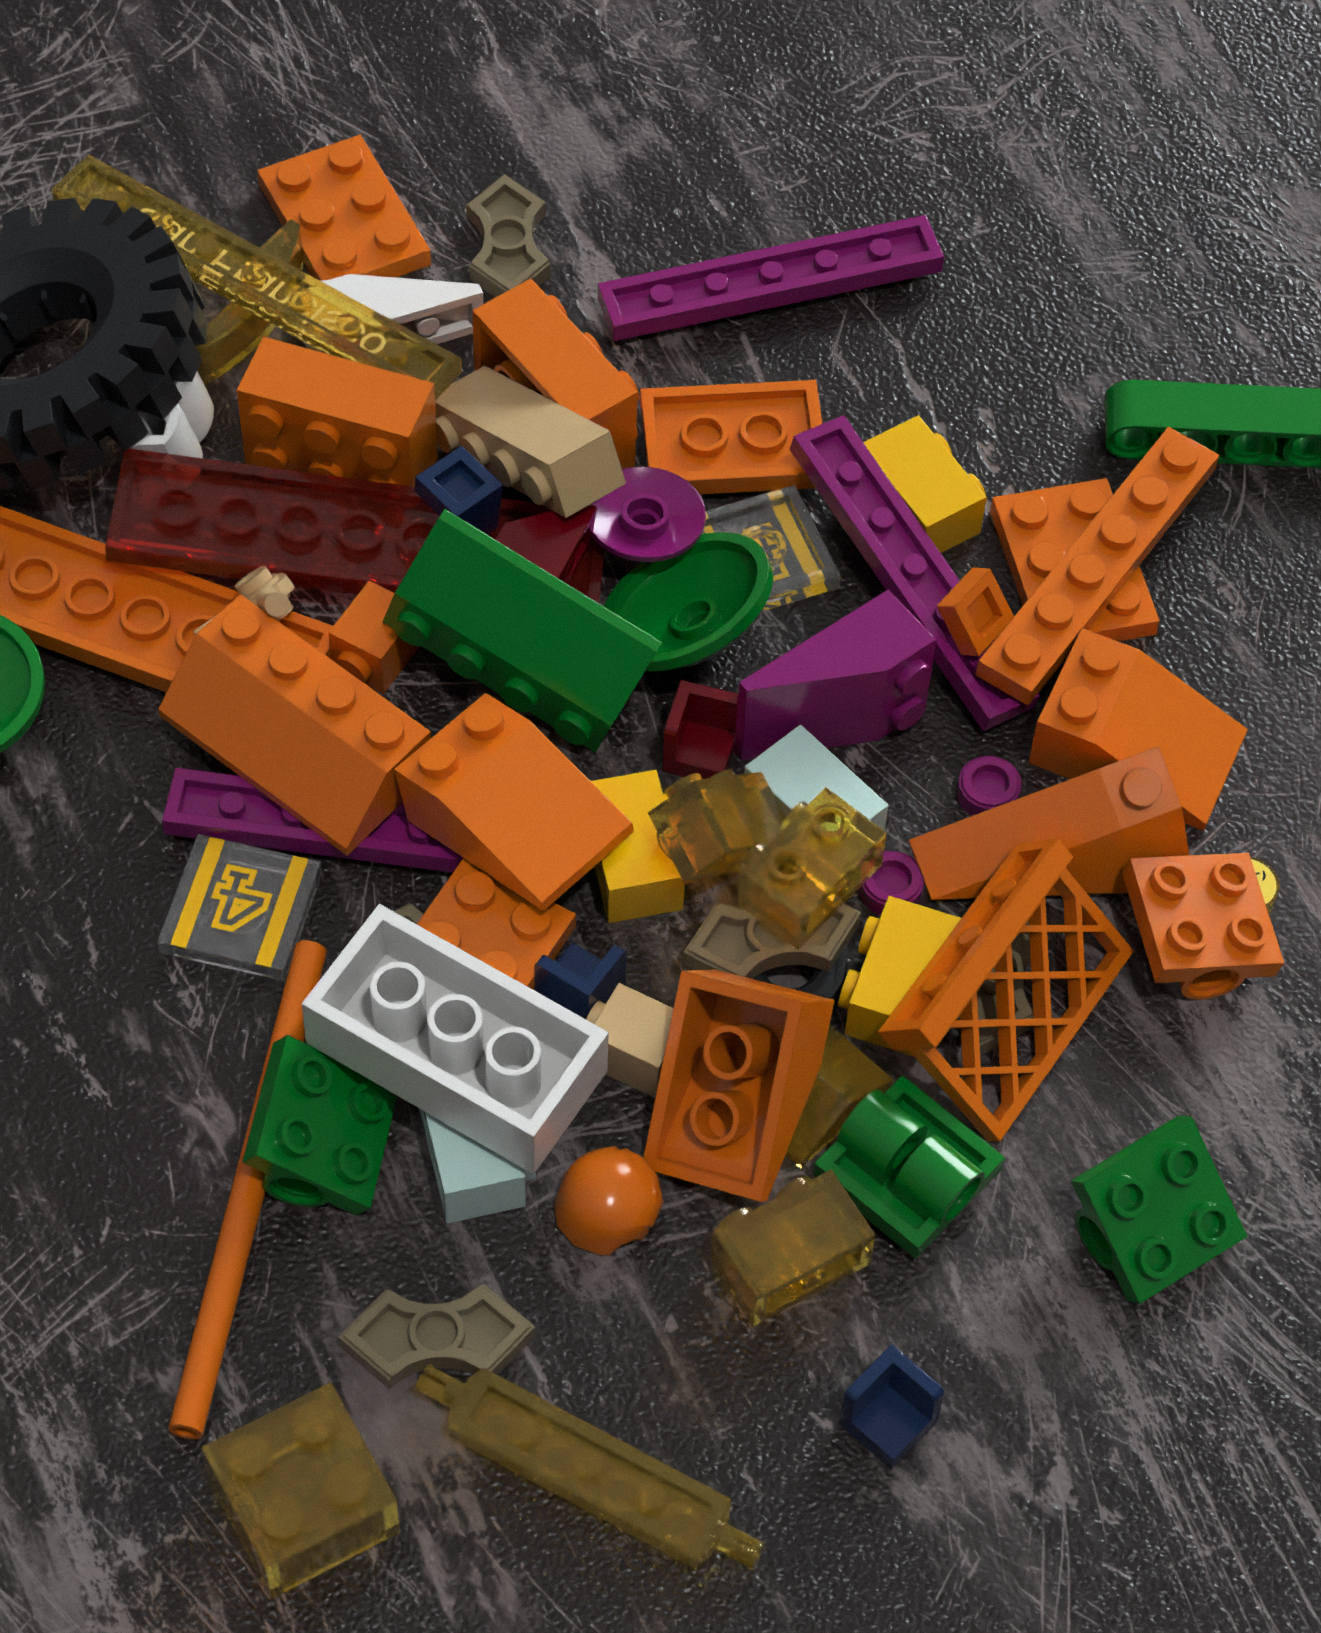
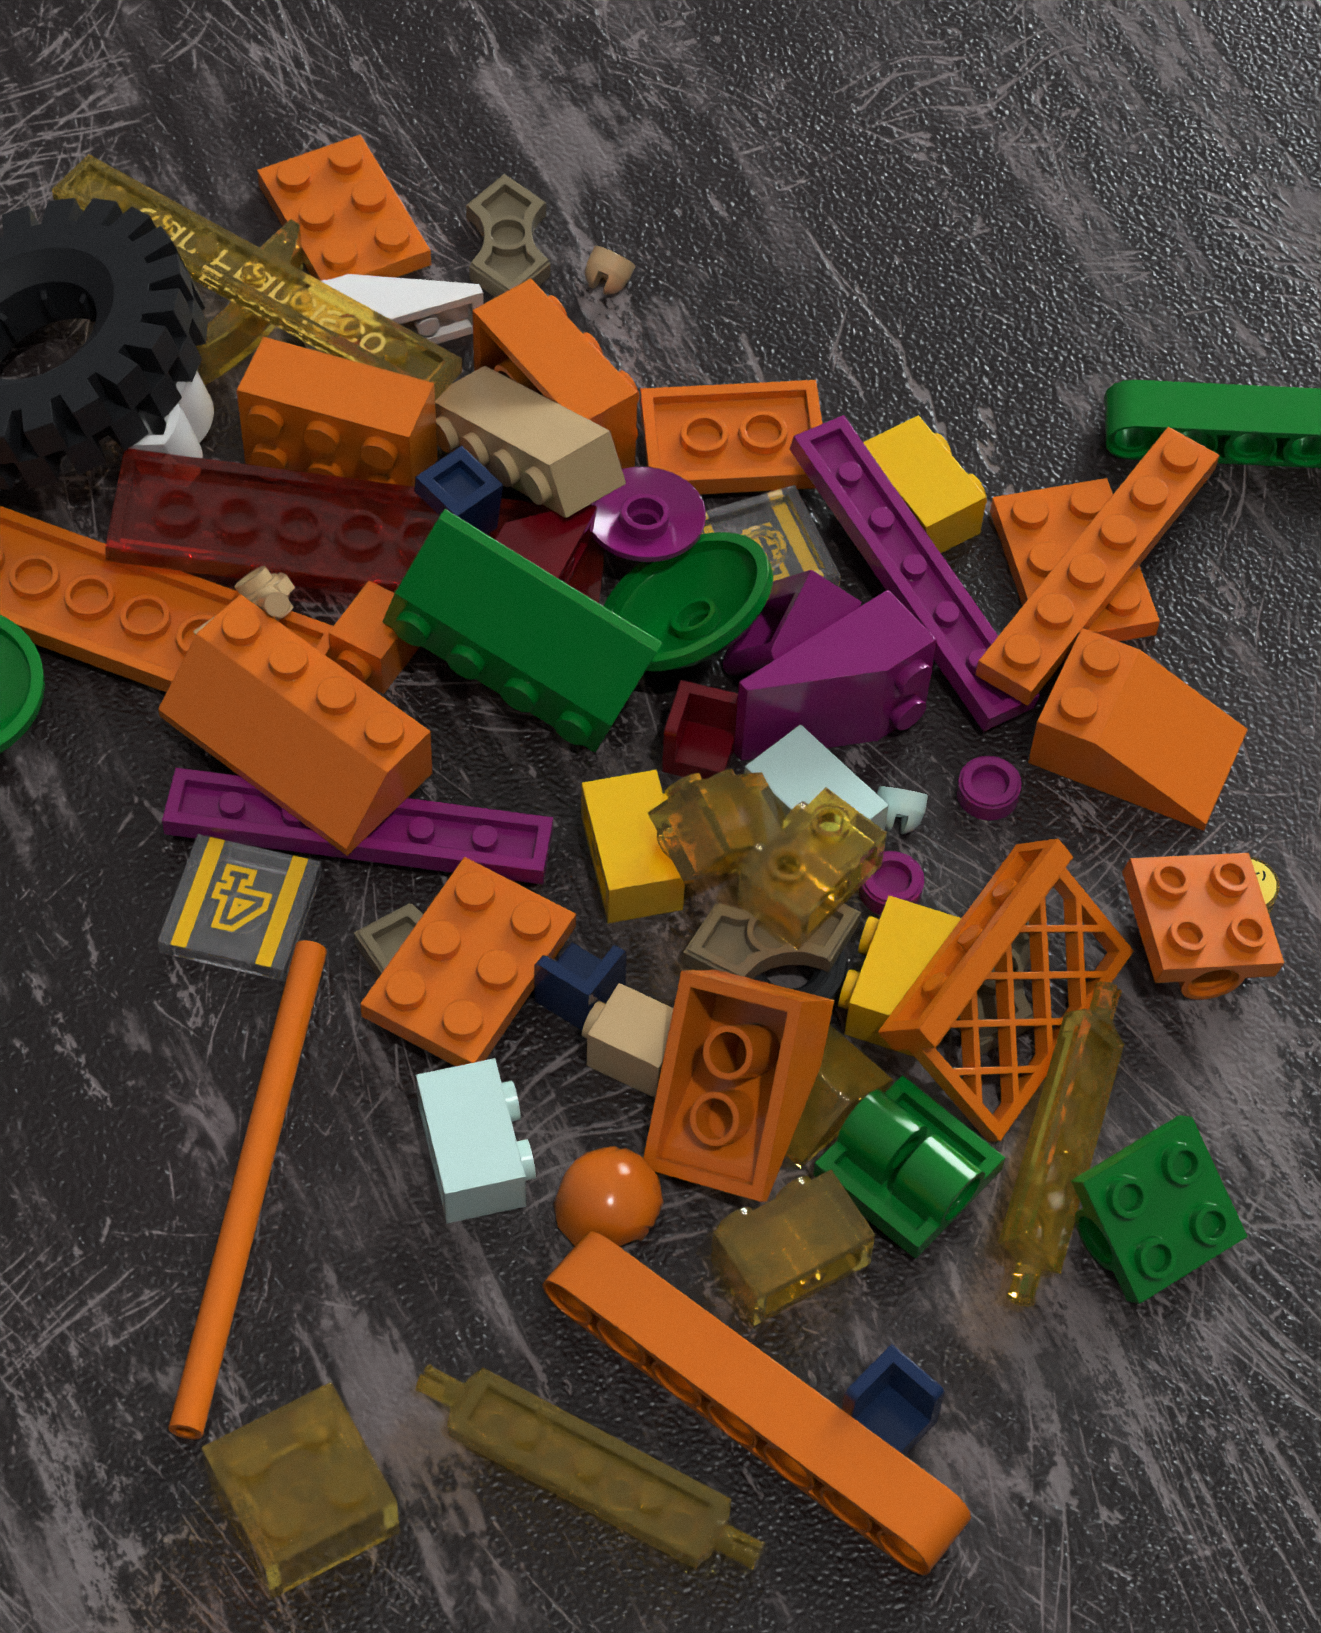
(318, 1129): green plate -> none
(456, 1038): white brick -> none
(465, 1334): dark tan tile -> none
(510, 802): orange slope -> none
(610, 267): none -> tan hinge
(758, 1403): none -> orange beam
(769, 277): magenta plate -> none
(793, 613): none -> magenta tile
(904, 804): none -> light aqua hinge
(975, 611): orange plate -> none
(1061, 1143): none -> clear yellow plate
(1097, 816): orange wedge -> none

